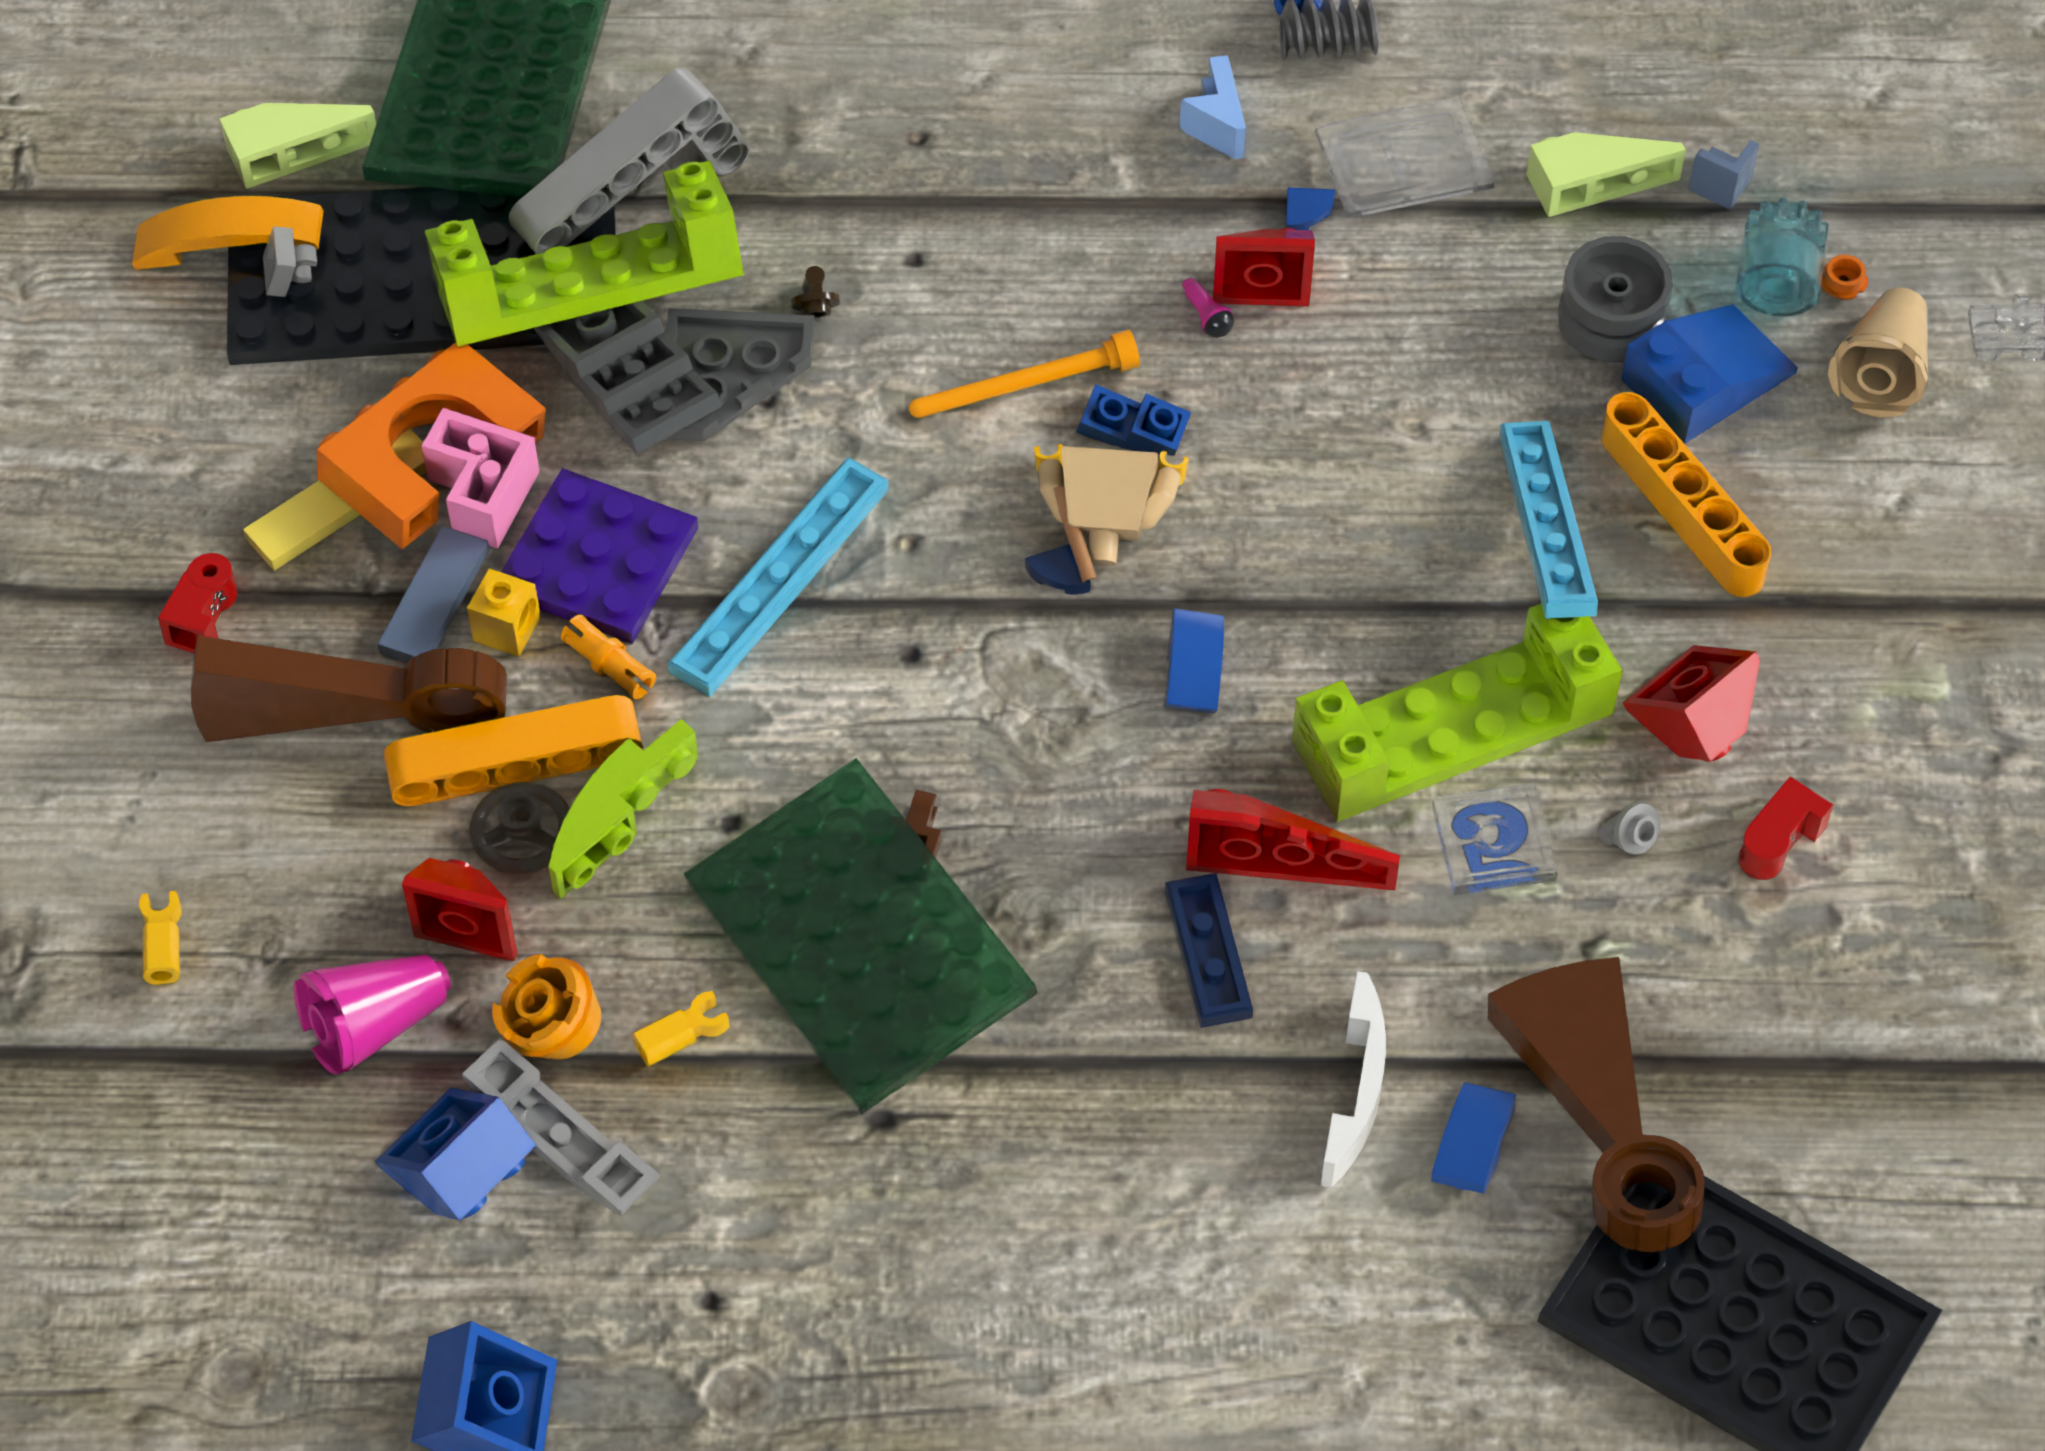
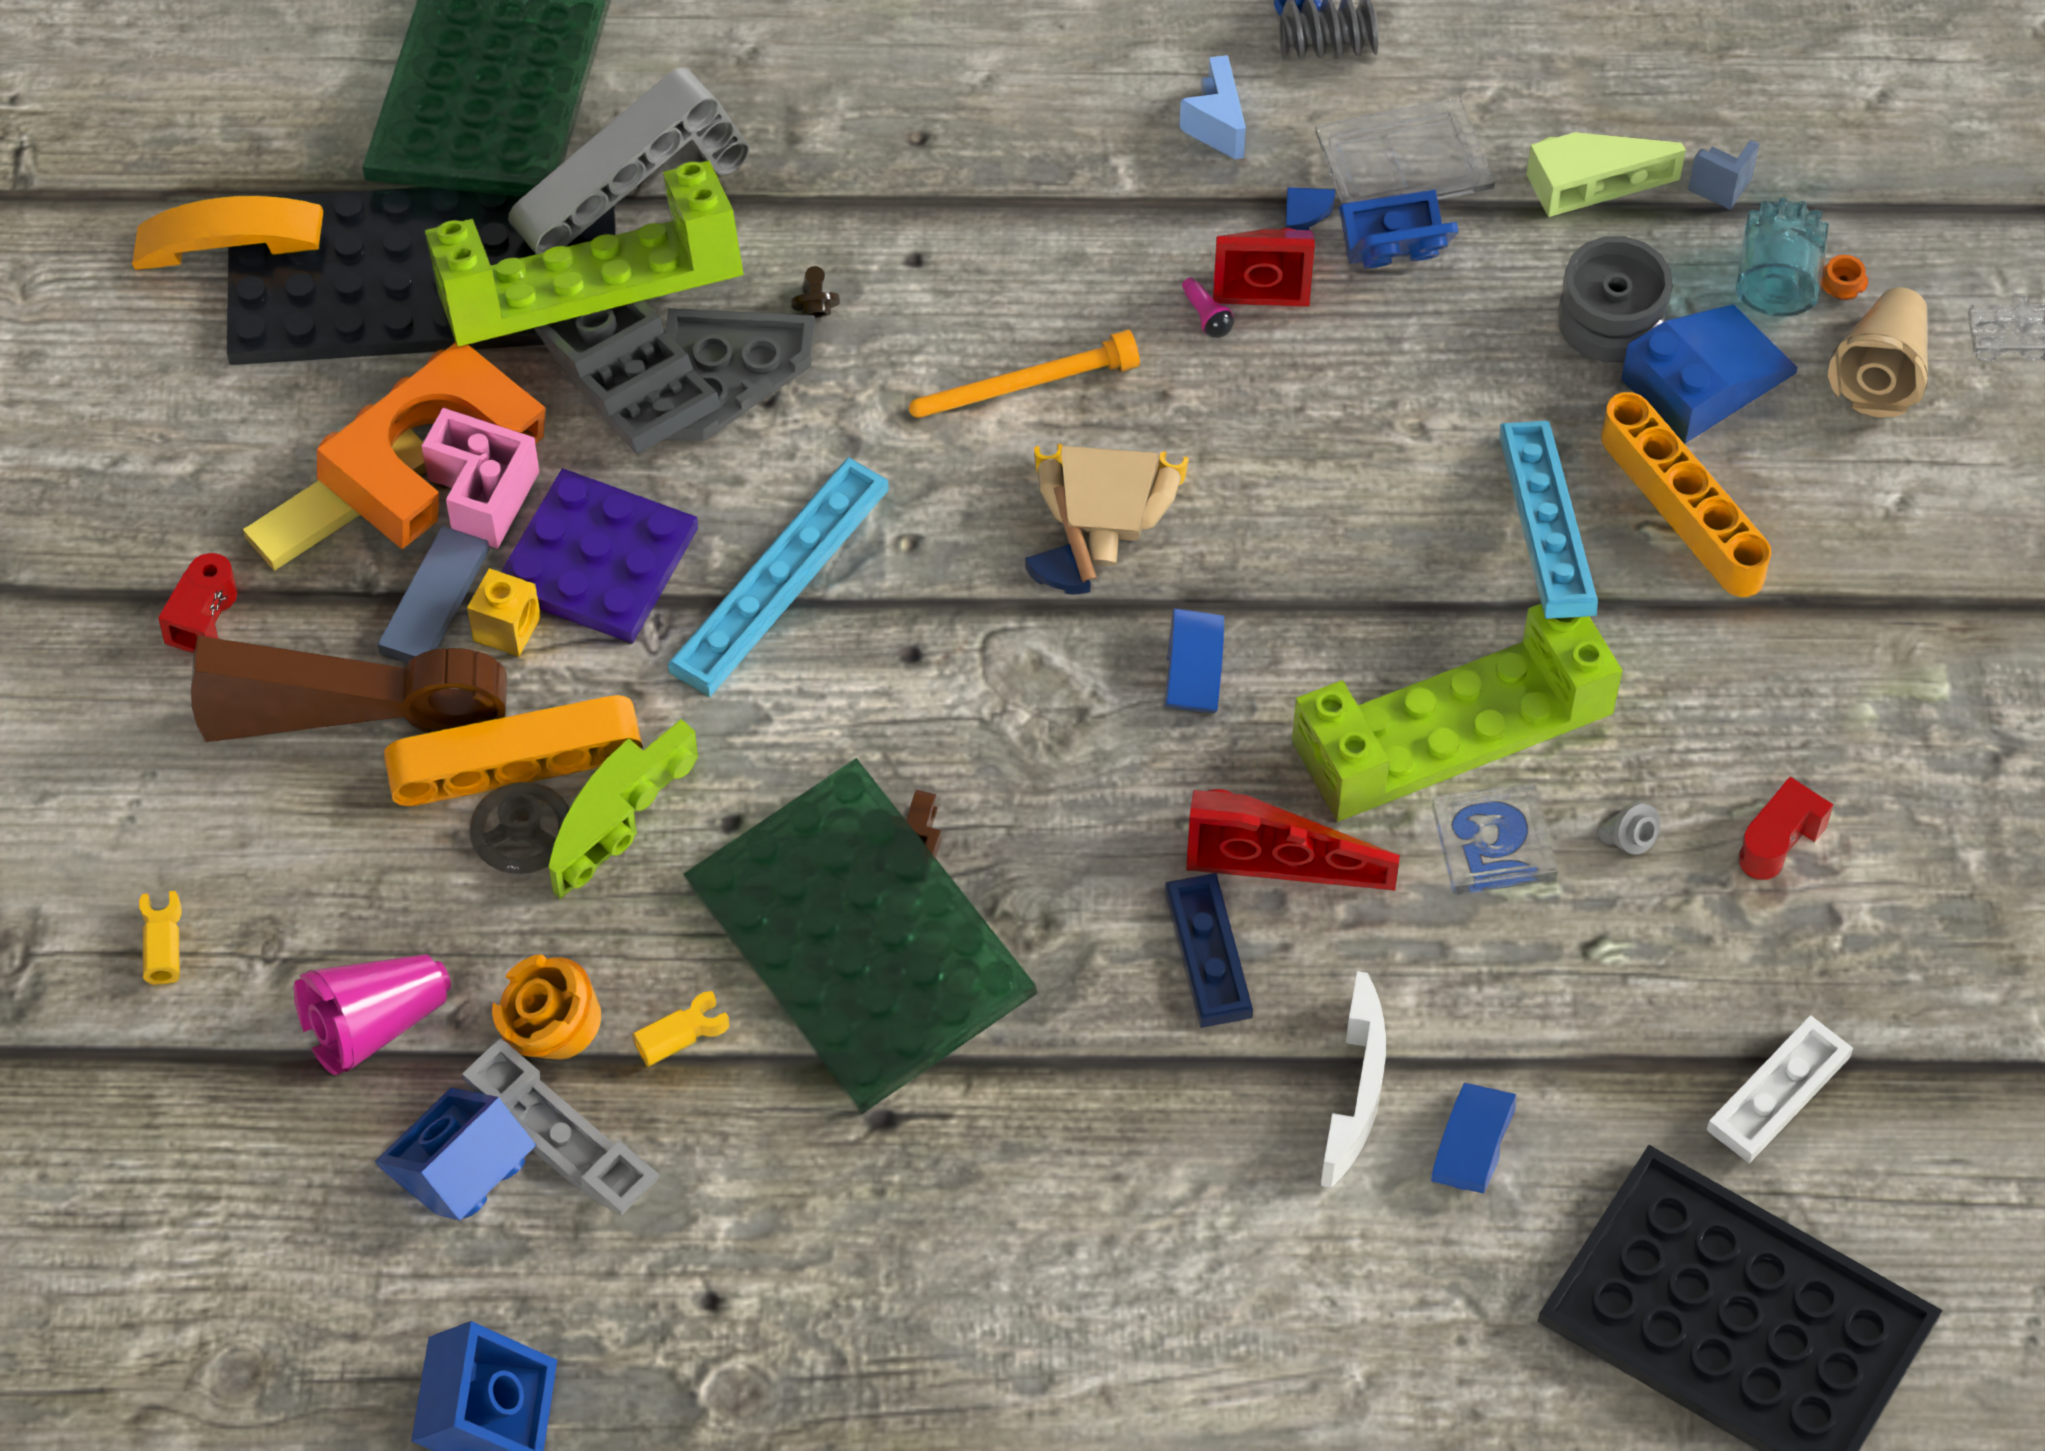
(286, 262): light grey tile -> none
(293, 136): yellowish green slope -> none
(459, 908): red slope -> none
(608, 657): light orange pin -> none
(1133, 425): blue slope -> none
(1395, 227): none -> blue bracket
(1578, 1043): reddish brown piece -> none
(1699, 701): red slope -> none
(1779, 1089): none -> white plate

